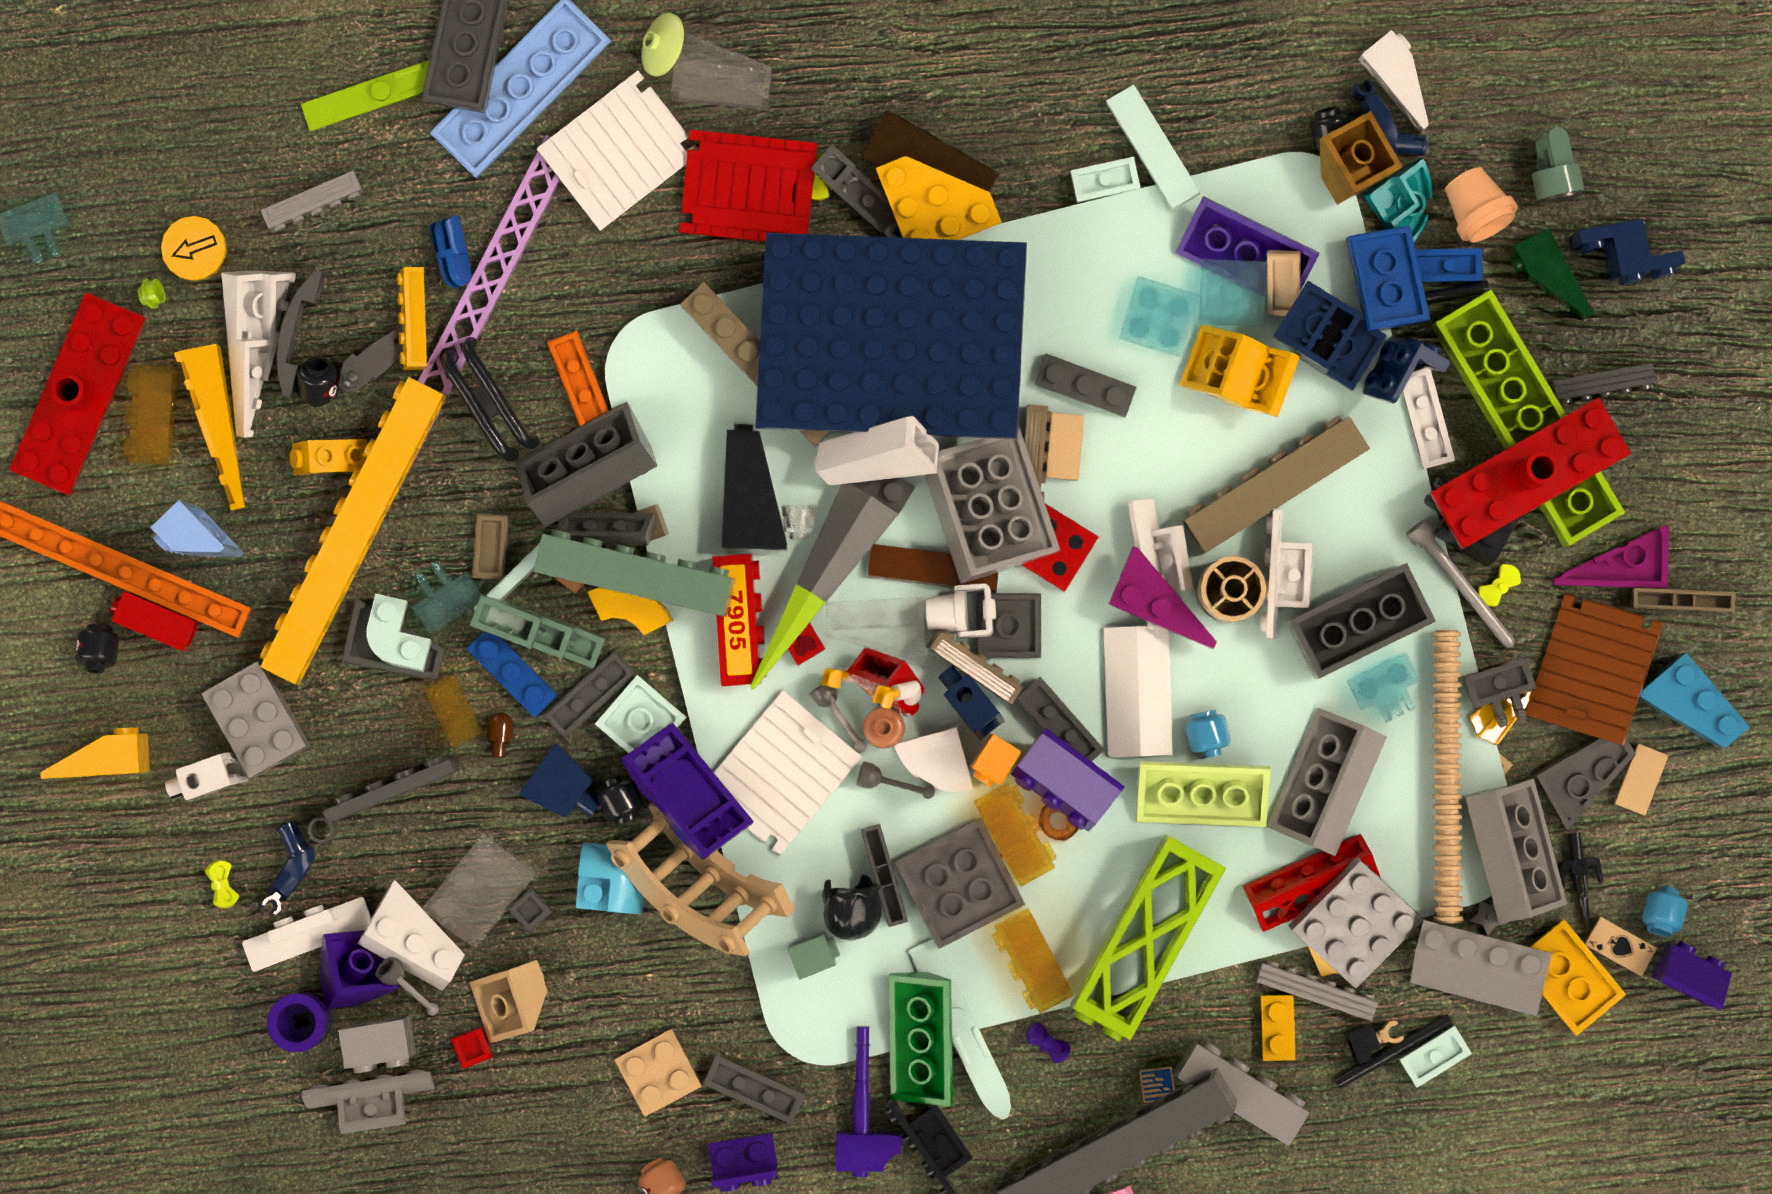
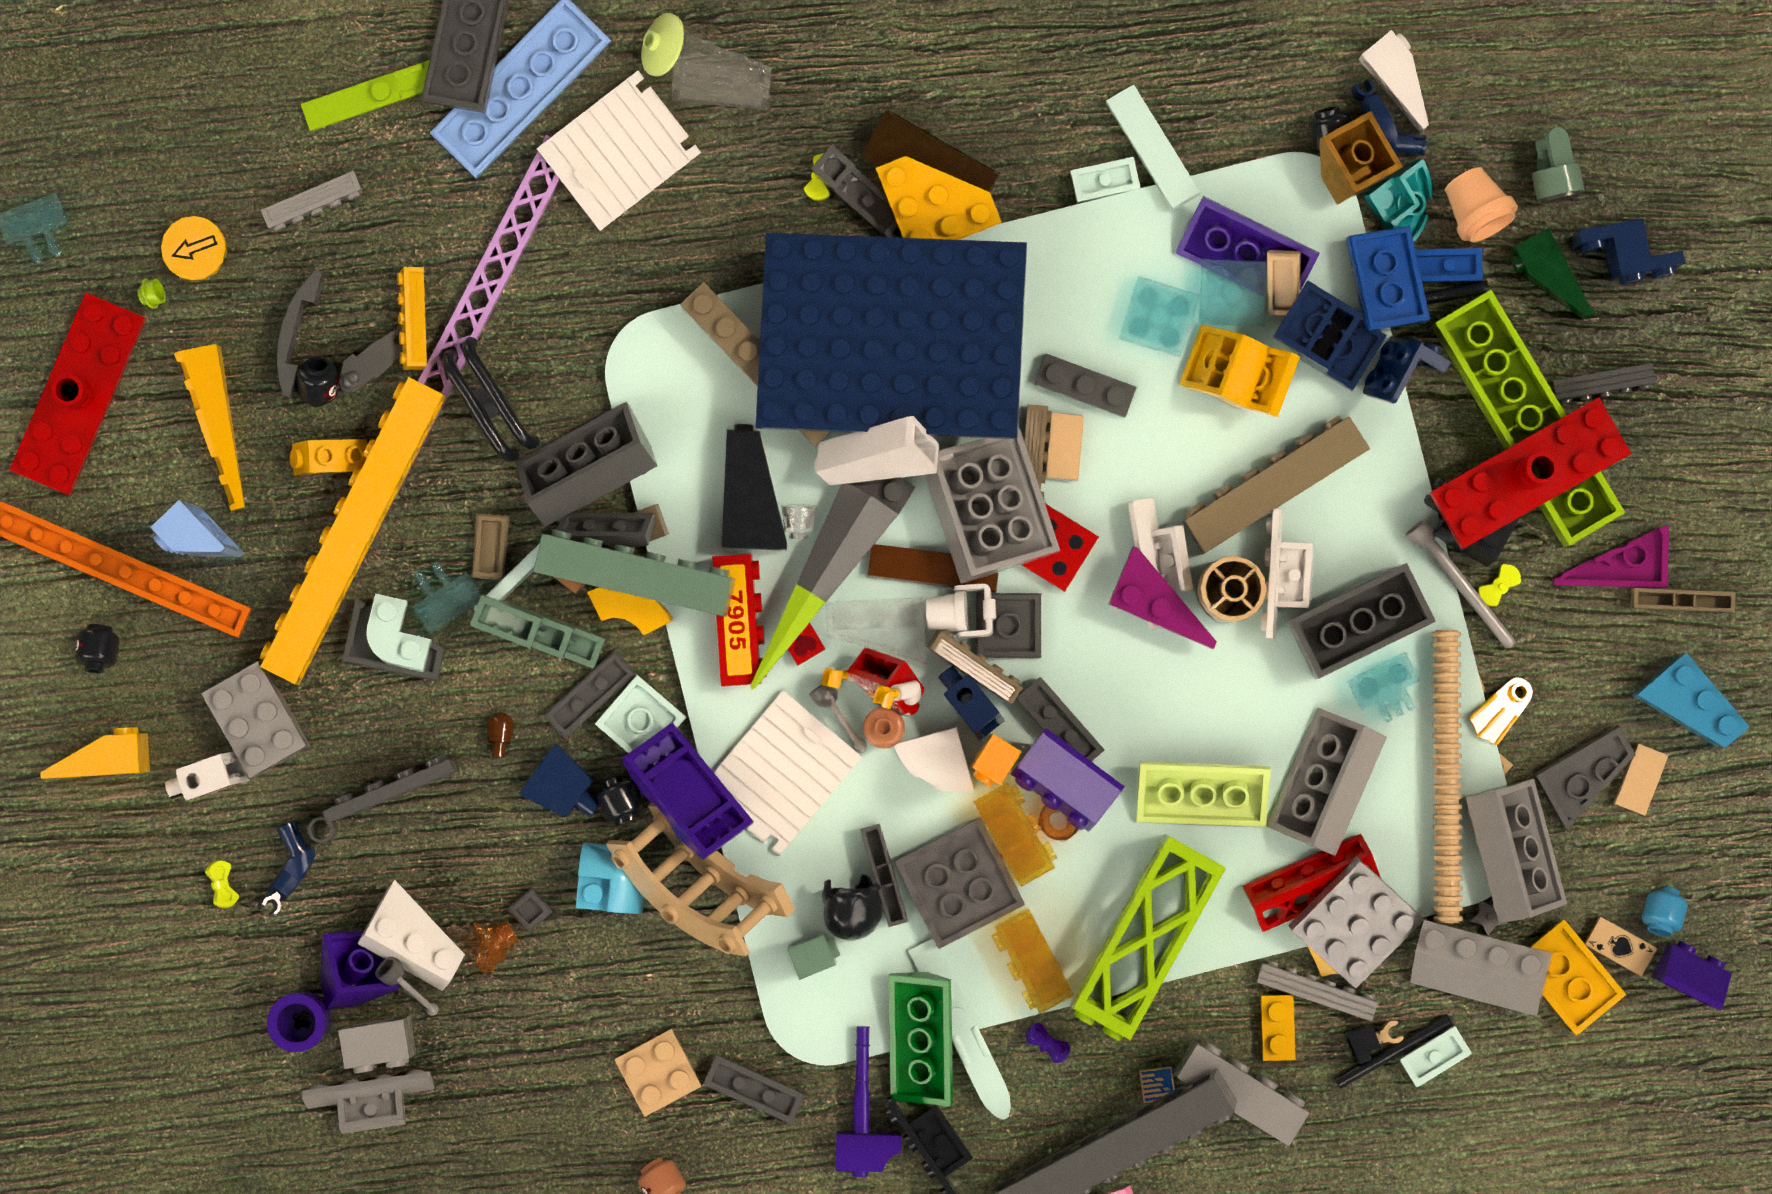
(151, 415): clear yellow brick -> none
(154, 621): red brick -> none
(252, 318): white wedge -> none
(304, 935): white bracket -> none
(451, 251): blue arm -> none
(454, 711): clear yellow brick -> none
(472, 1047): red tile -> none
(479, 890): clear slope -> none
(493, 945): none -> clear orange animal
(510, 1000): tan slope -> none
(512, 673): blue plate -> none
(578, 377): orange tile -> none
(743, 1161): dark purple bracket -> none
(746, 186): red door -> none
(871, 776): dark grey hinge -> none
(1137, 691): white slope -> none
(1207, 733): dark azure head -> none
(1427, 419): white plate -> none
(1501, 684): dark grey hinge -> none
(1578, 867): black piece -> none
(1594, 669): dark orange door -> none

